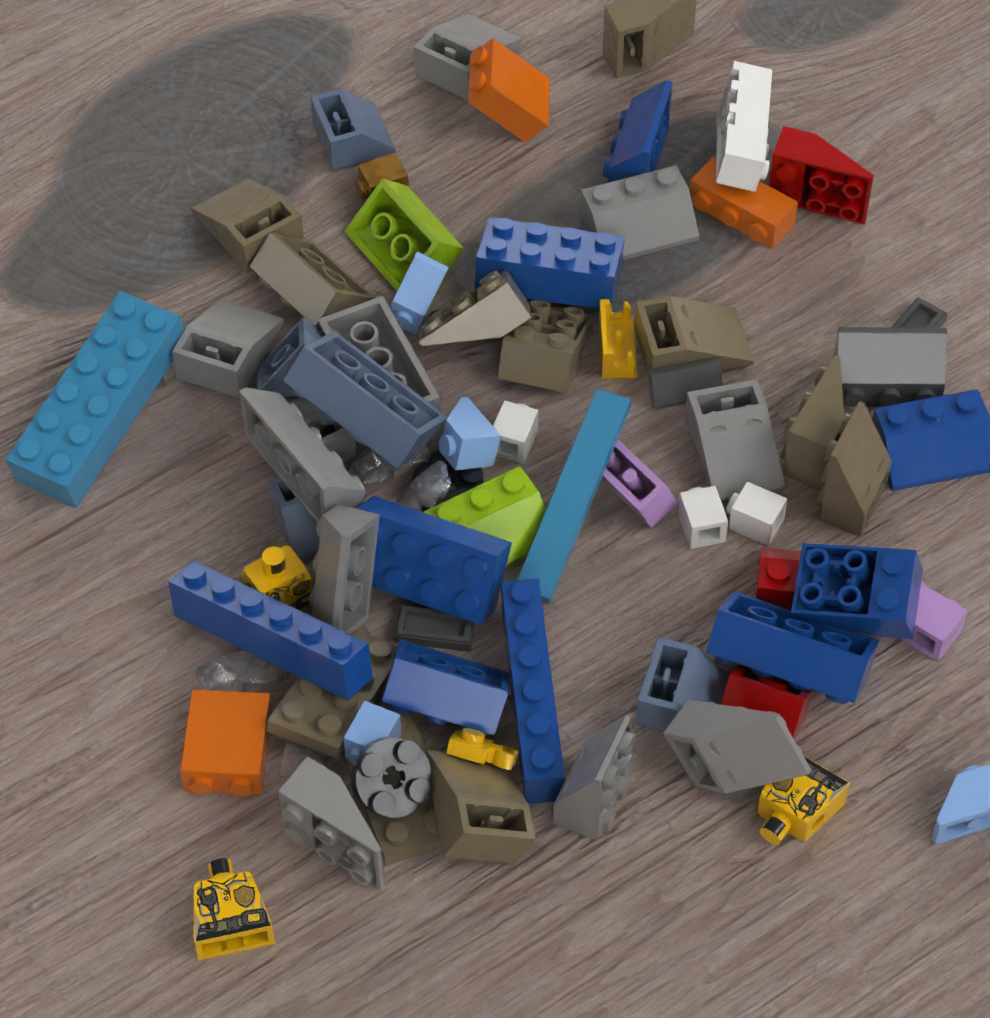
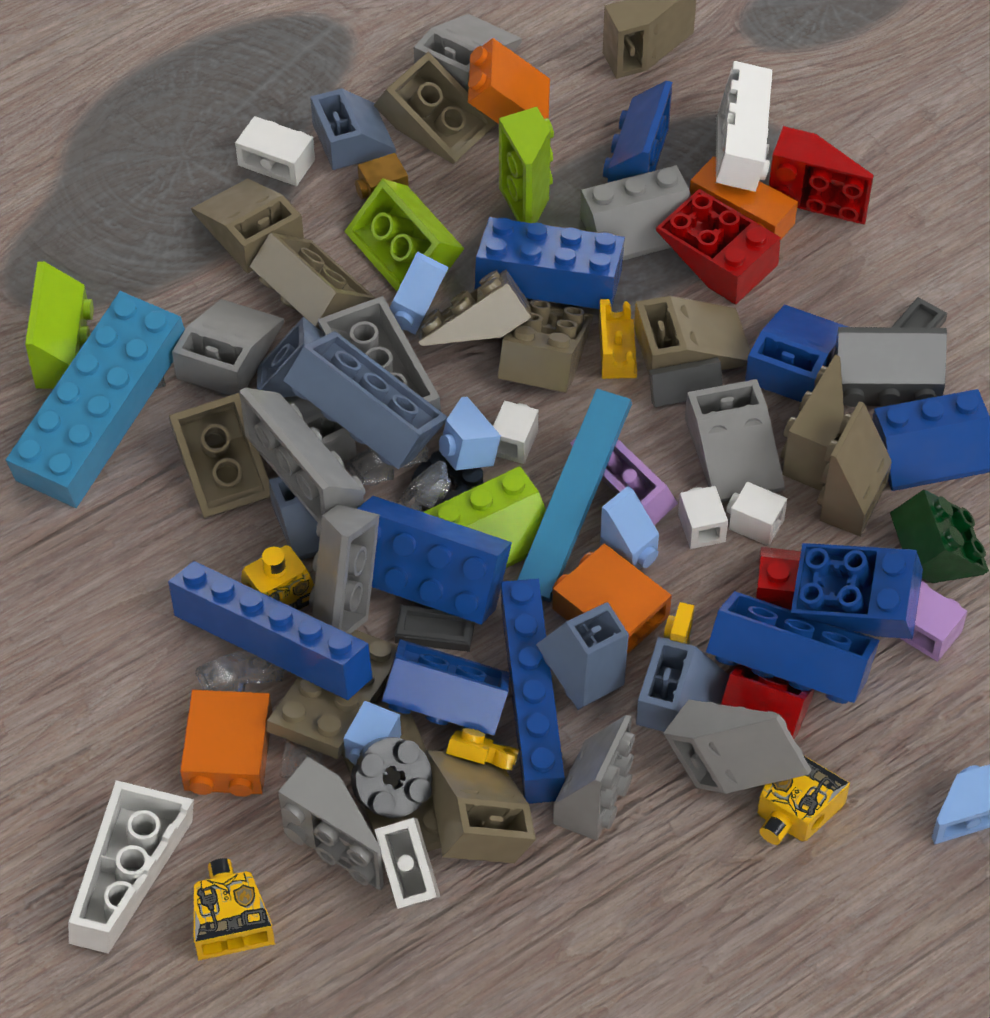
(56, 324): none -> lime slope
(127, 857): none -> white wedge
(219, 457): none -> dark tan slope
(275, 151): none -> white brick
(407, 863): none -> white brick
(434, 110): none -> dark tan slope
(525, 163): none -> lime slope
(588, 655): none -> sand blue slope
(612, 579): none -> orange brick
(629, 529): none -> light blue slope
(679, 626): none -> yellow plate
(721, 245): none -> red slope
(792, 352): none -> blue slope
(941, 537): none -> dark green slope

